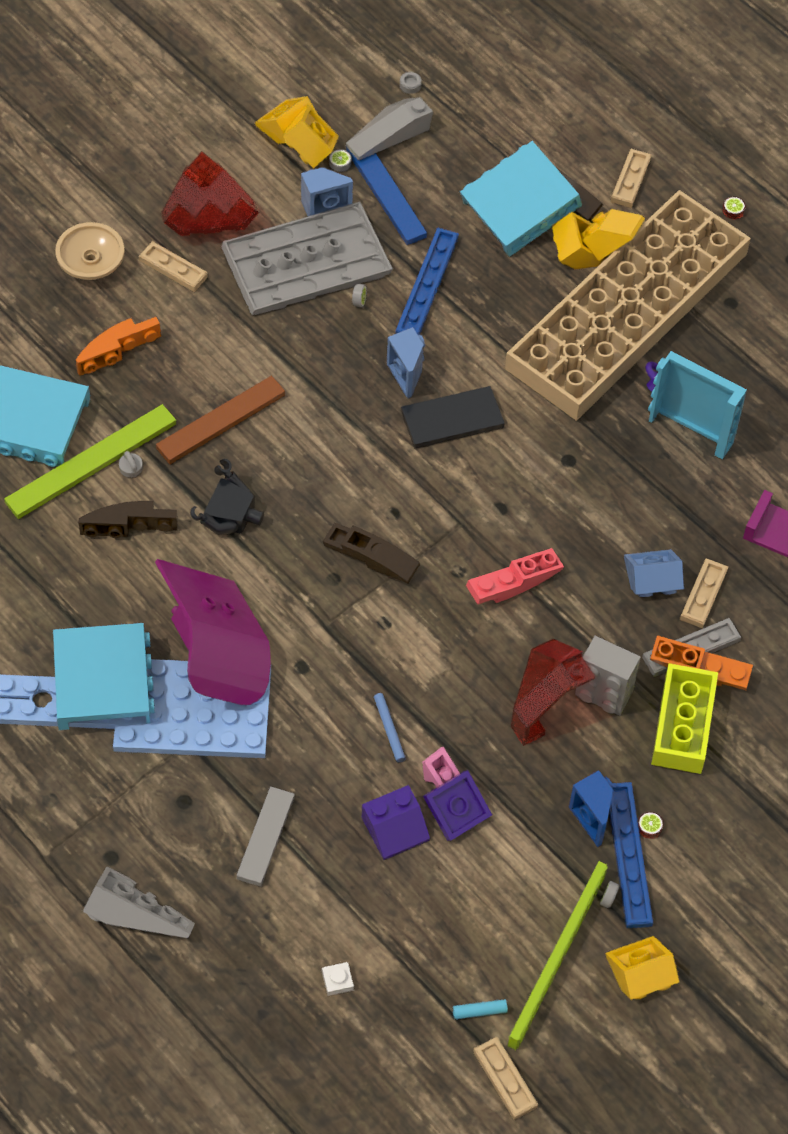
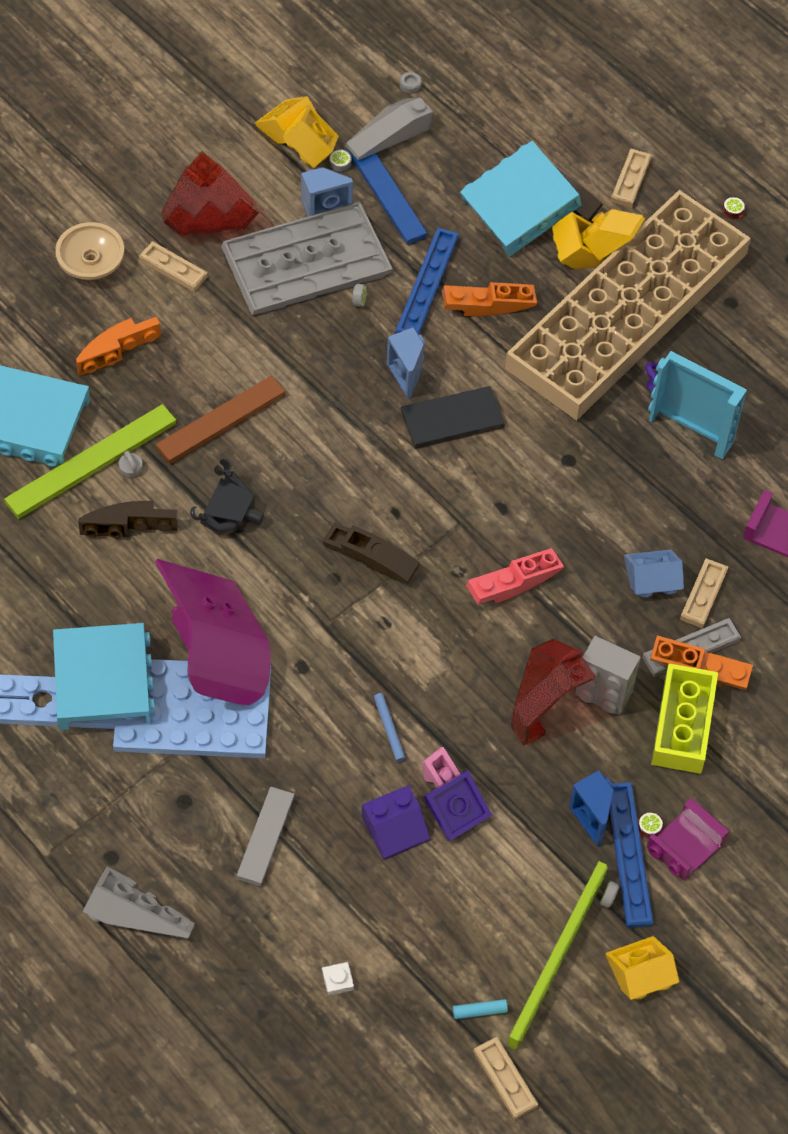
(494, 300): none -> orange slope
(688, 840): none -> magenta panel

